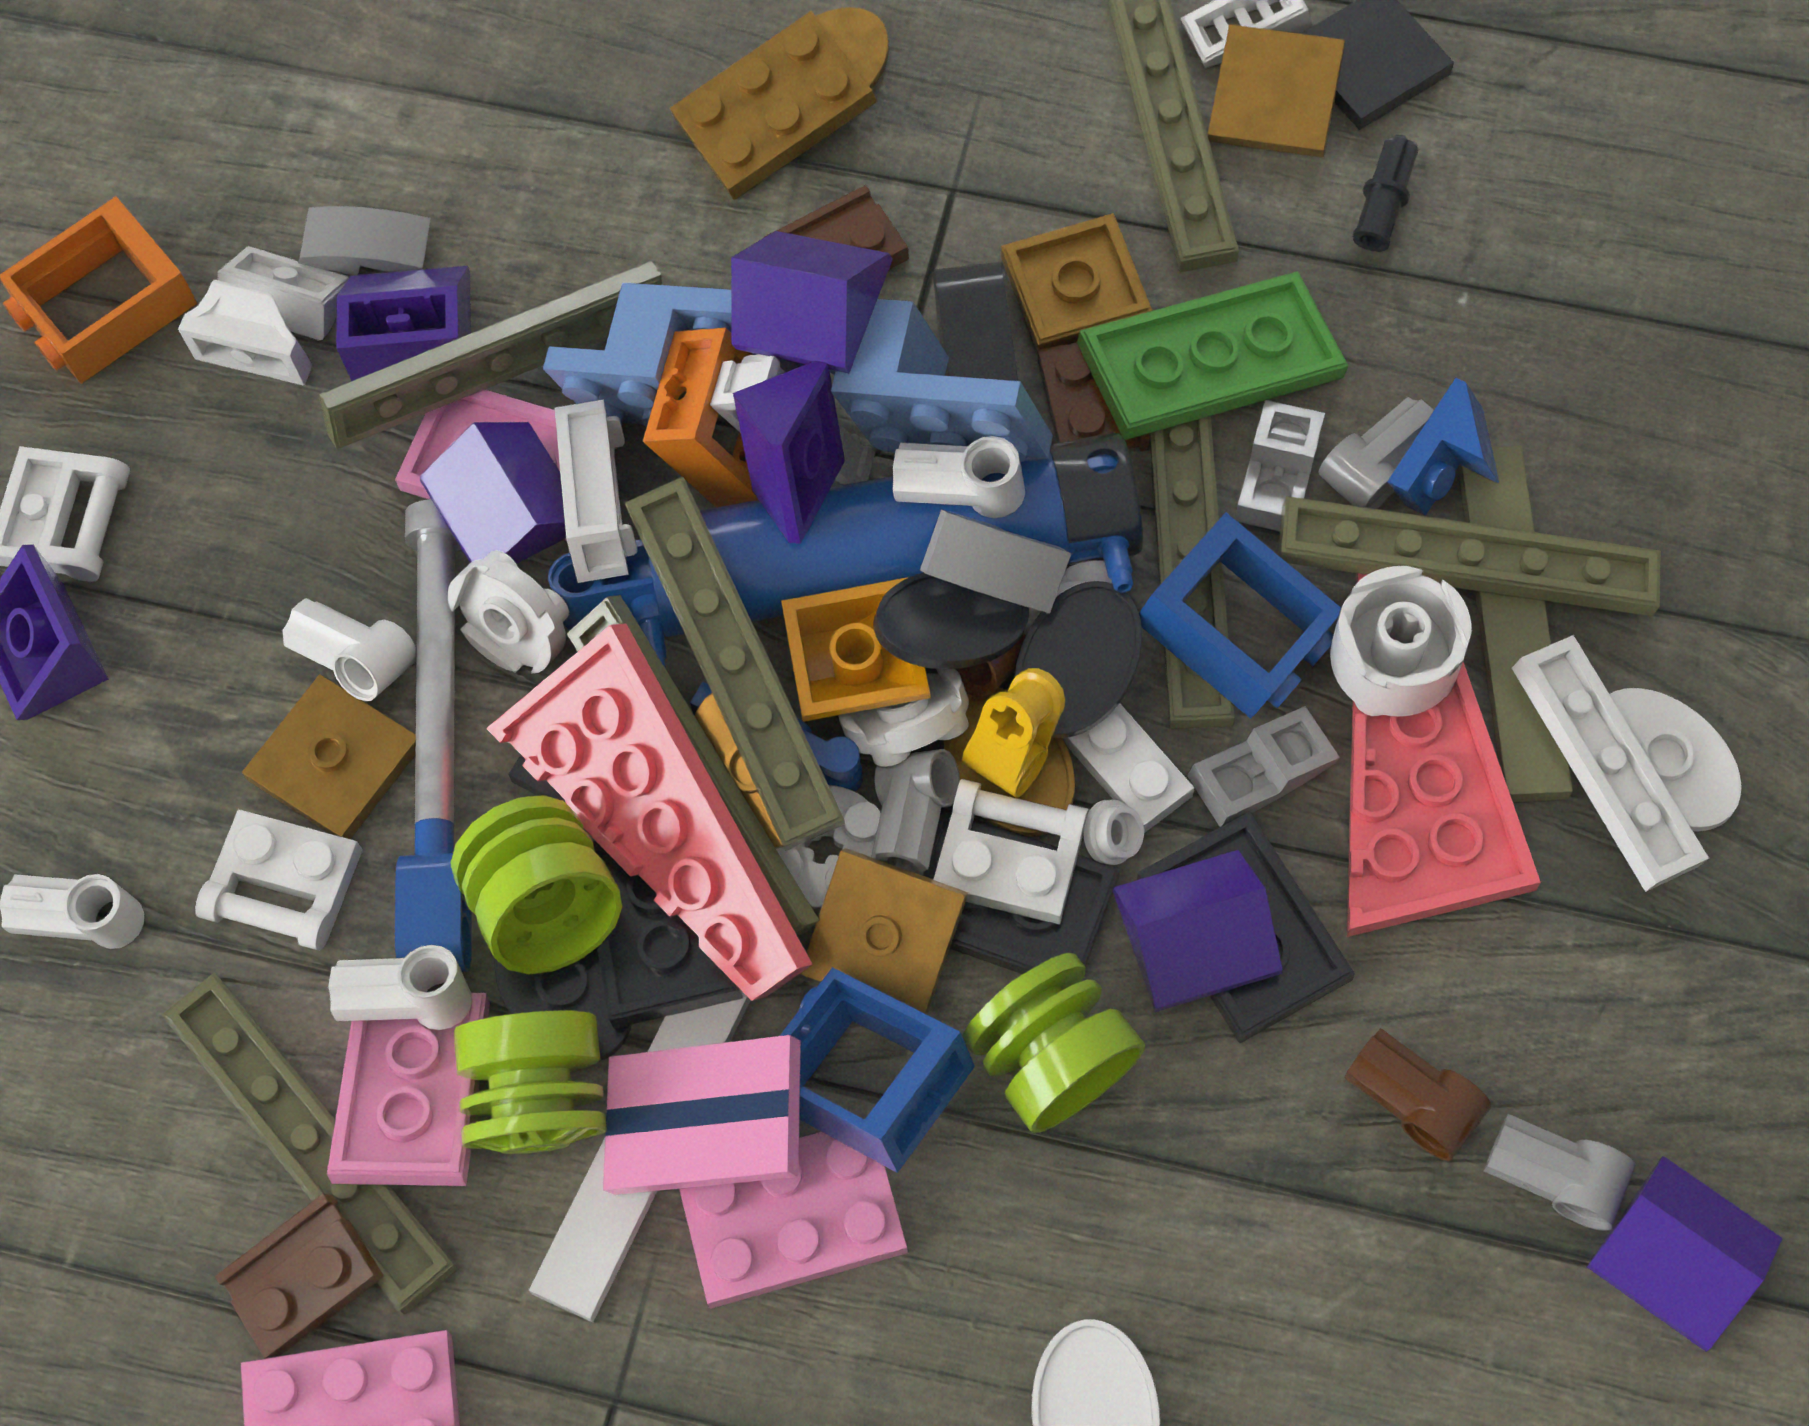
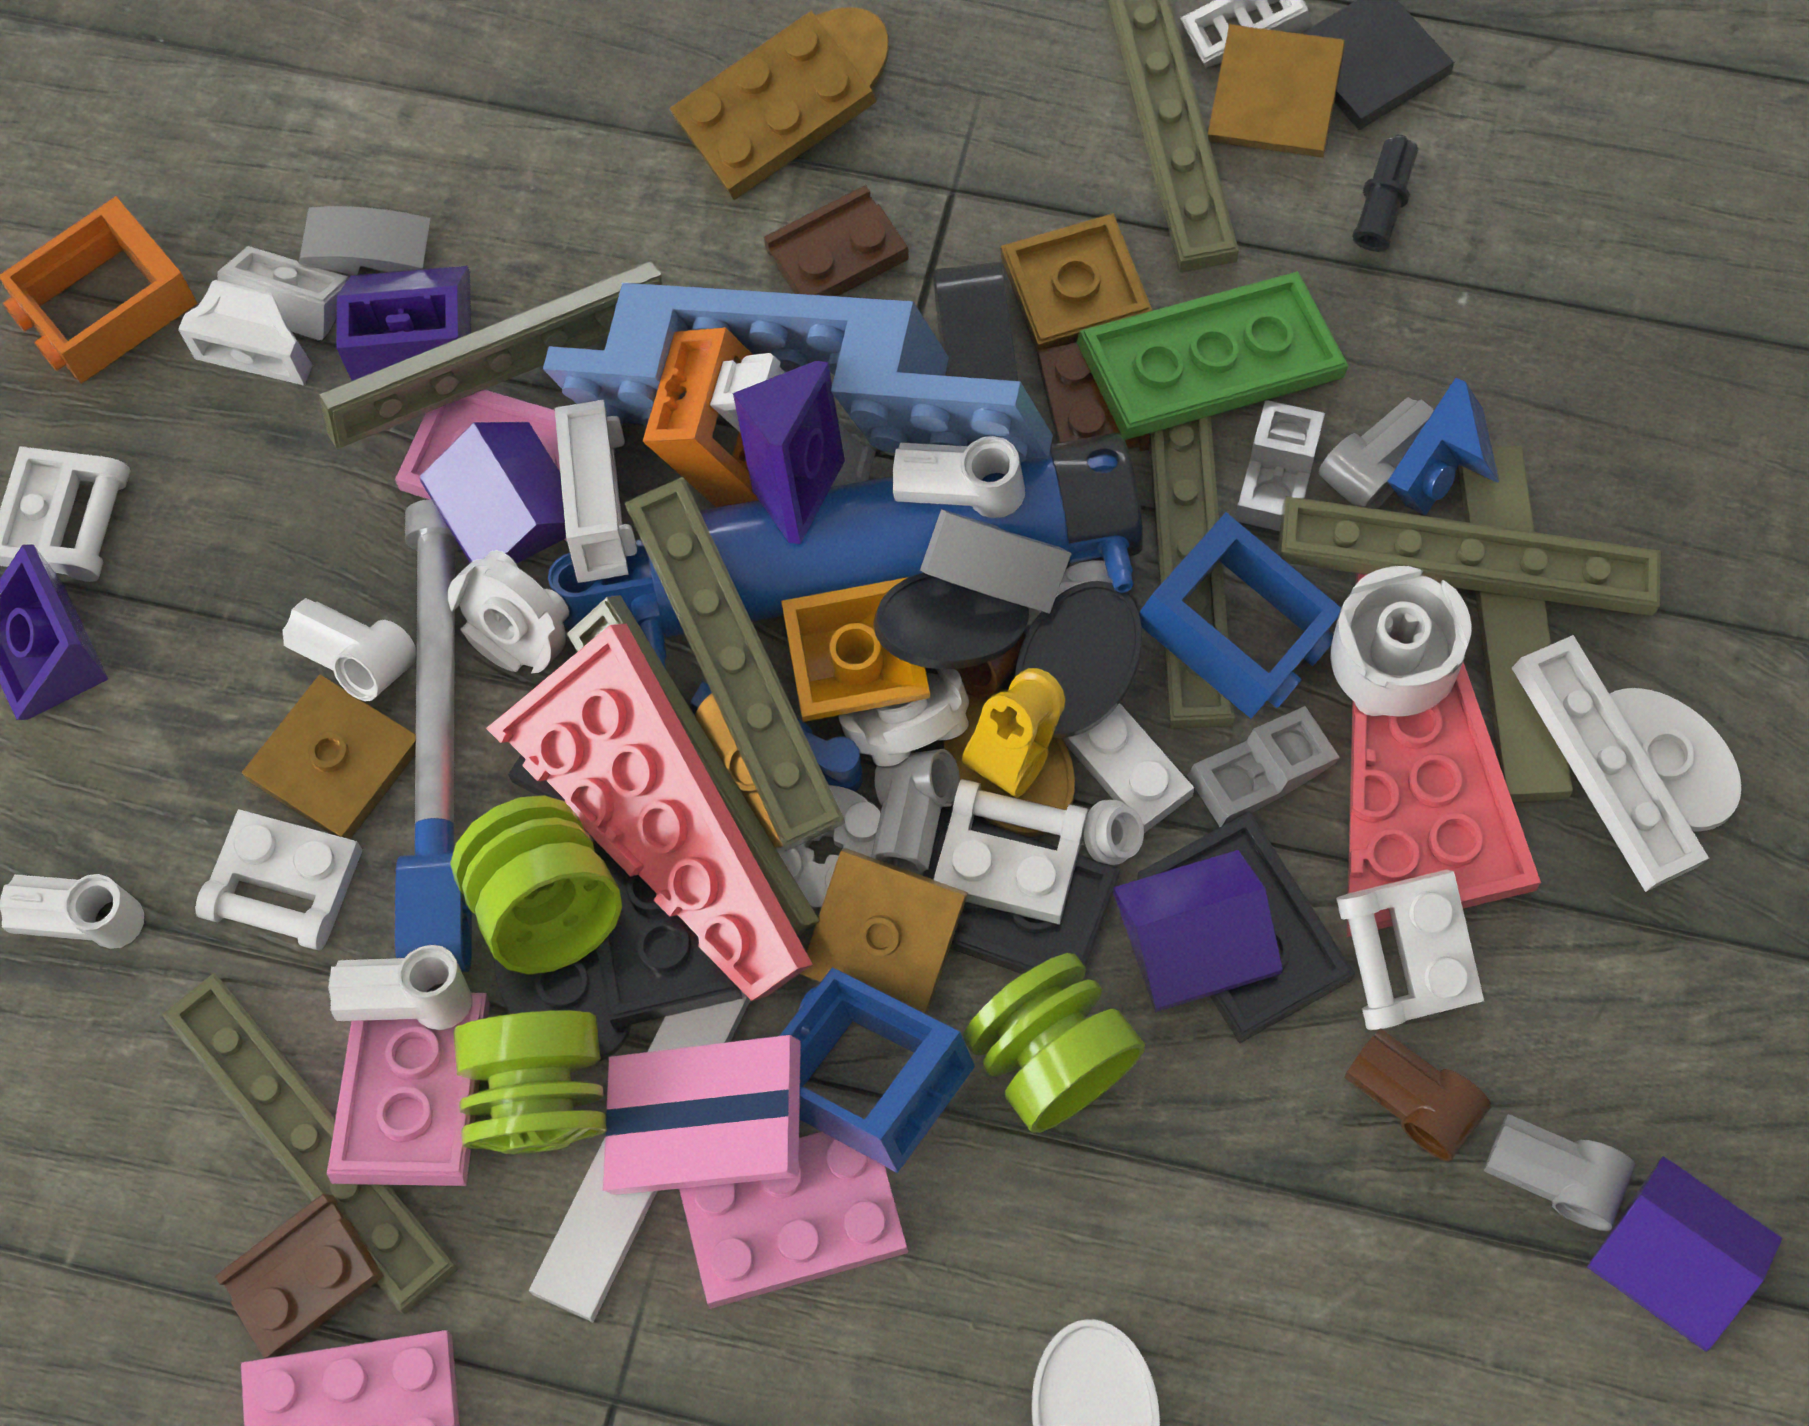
(804, 298): dark purple slope -> none
(1430, 944): none -> white plate

